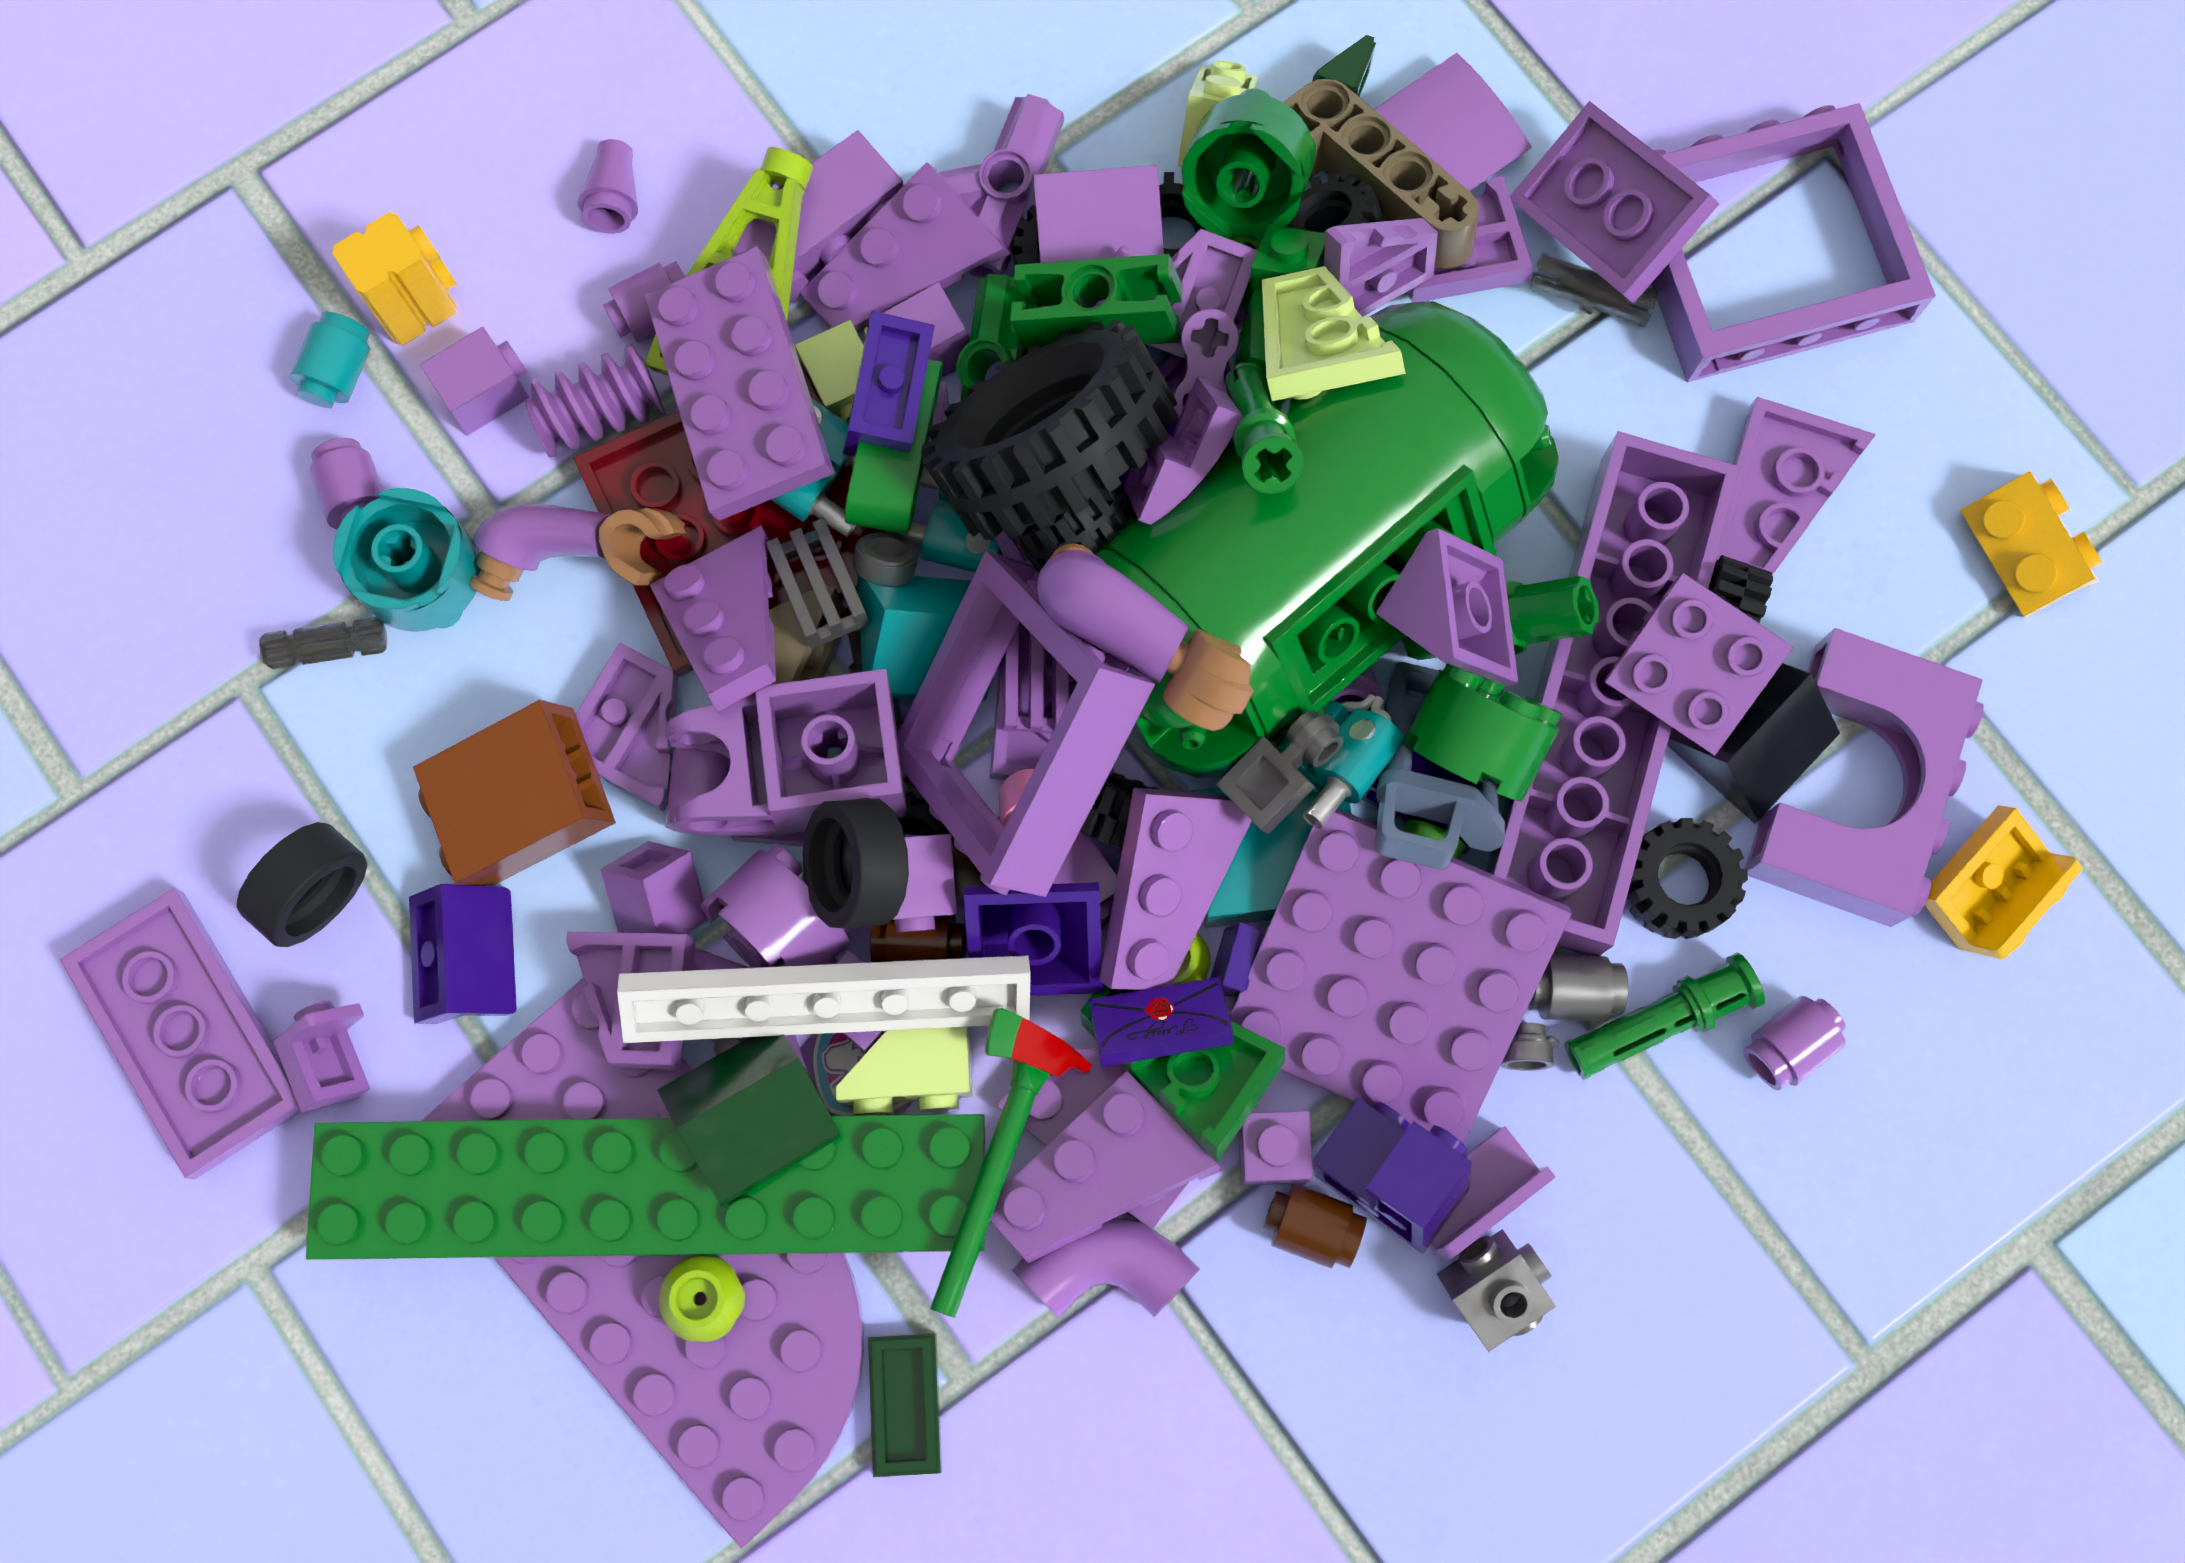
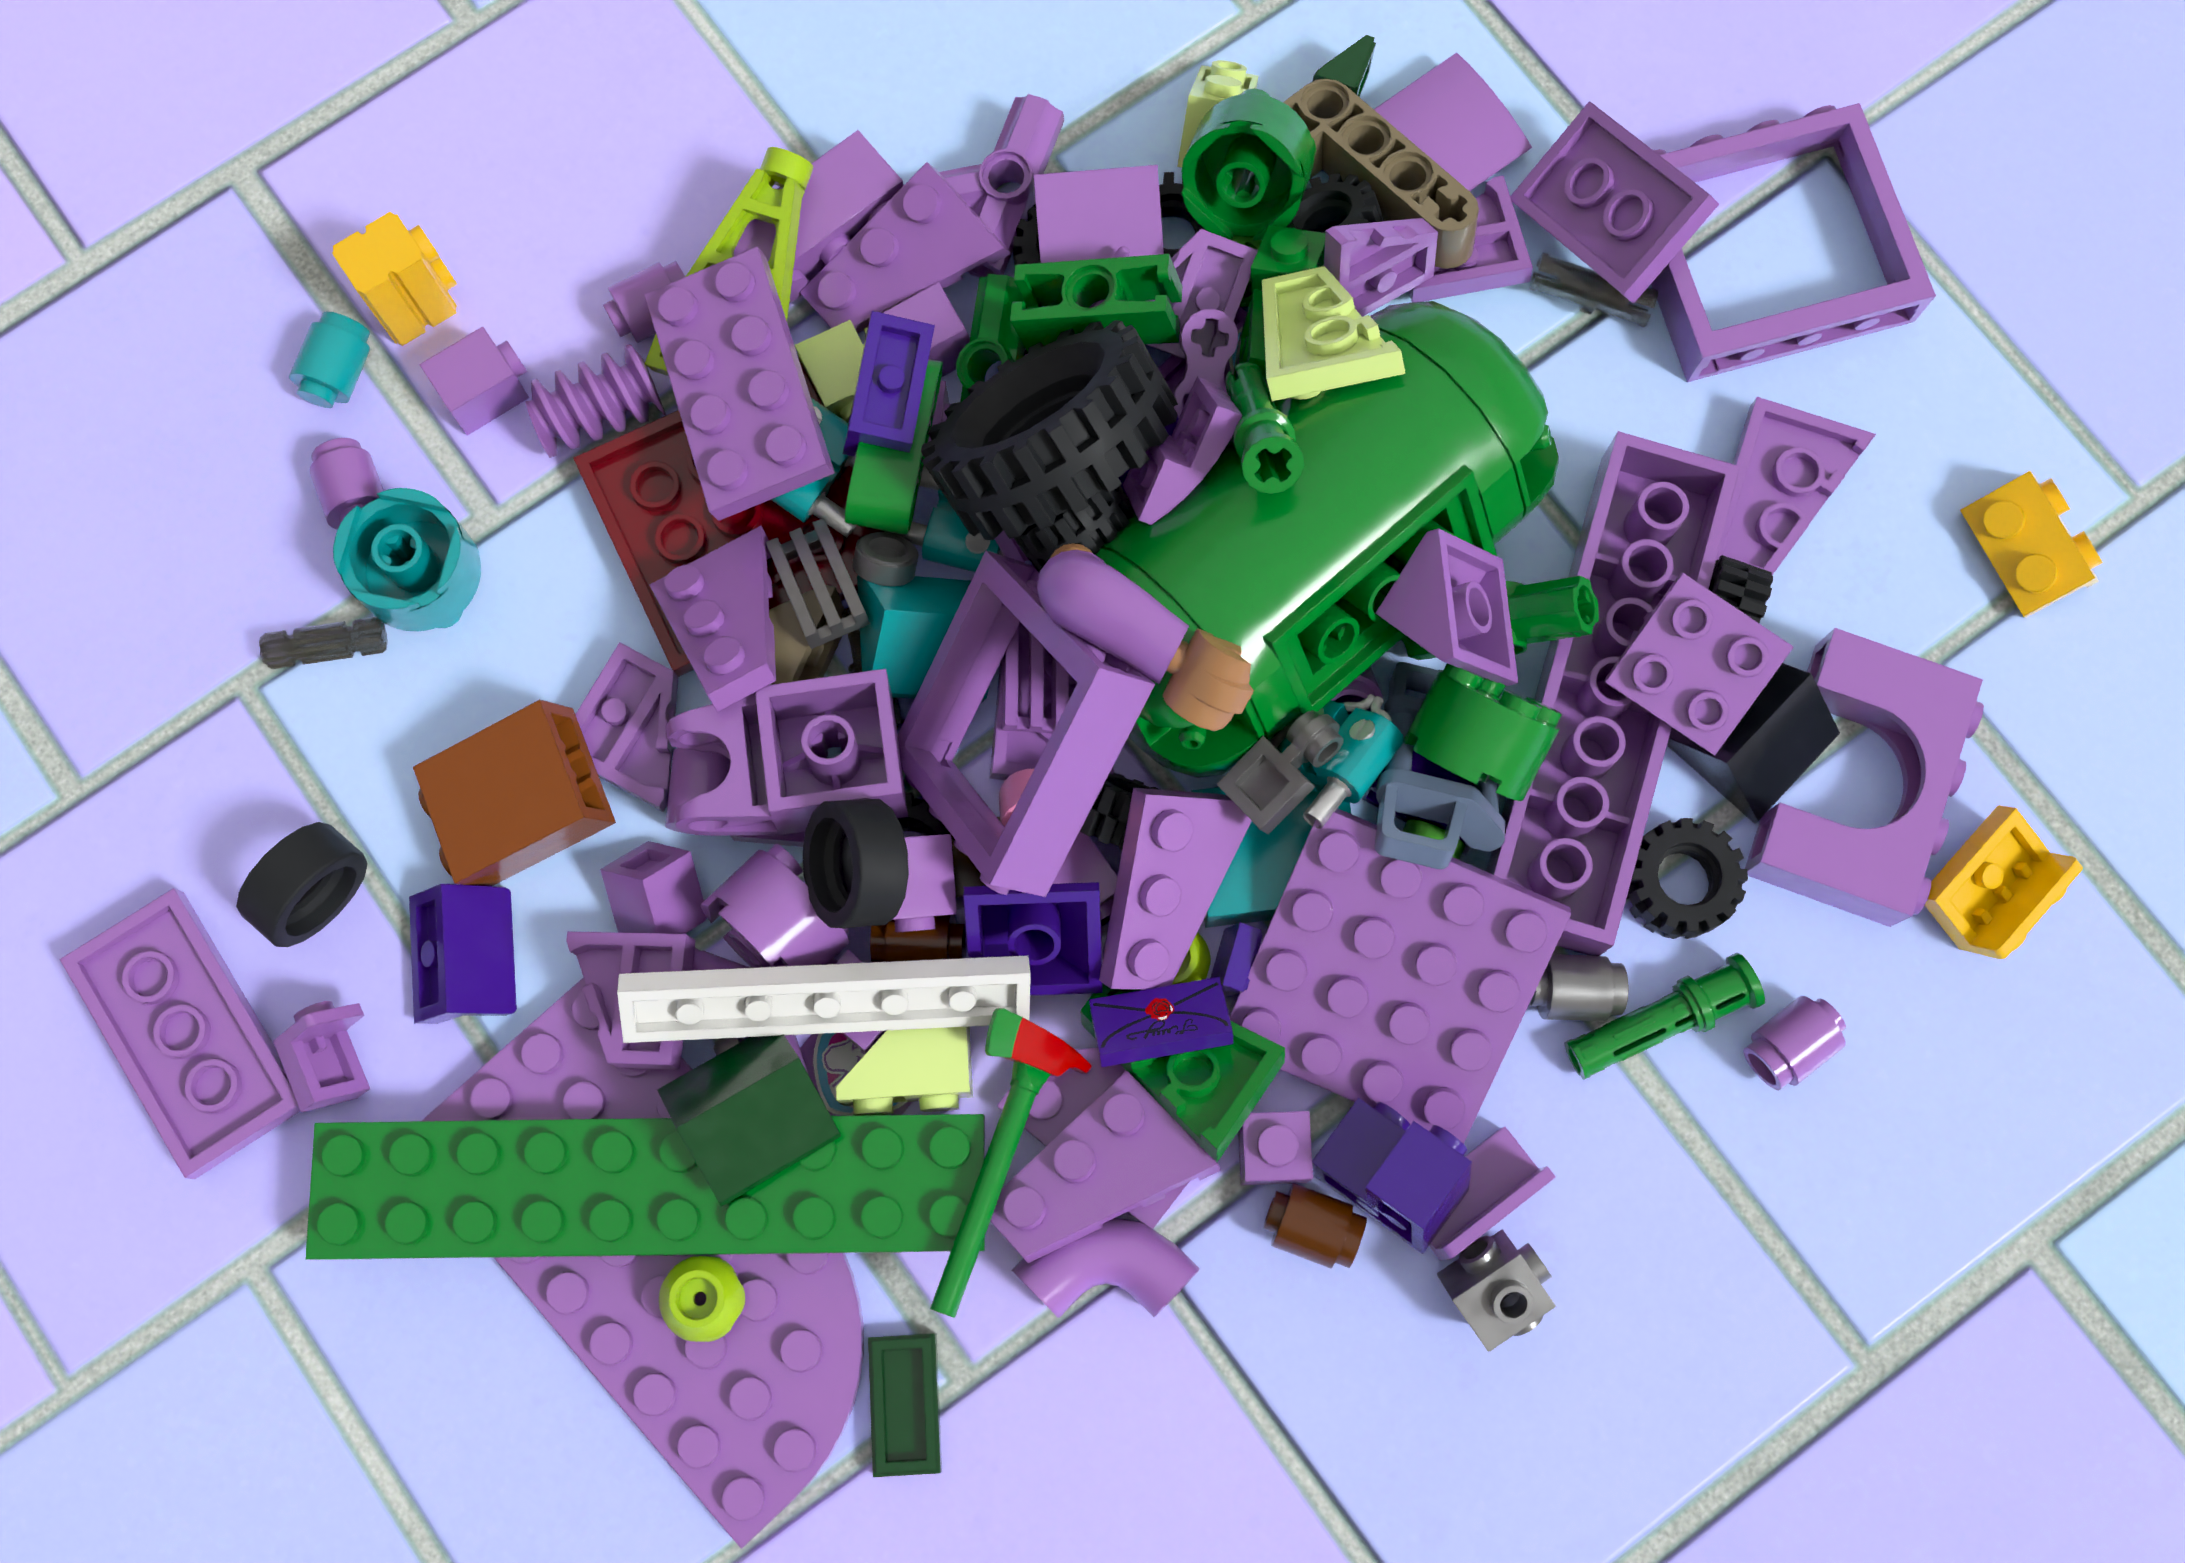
(531, 533): piece -> none
(609, 191): medium lavender cone -> none
(1530, 1049): flat silver plate -> none

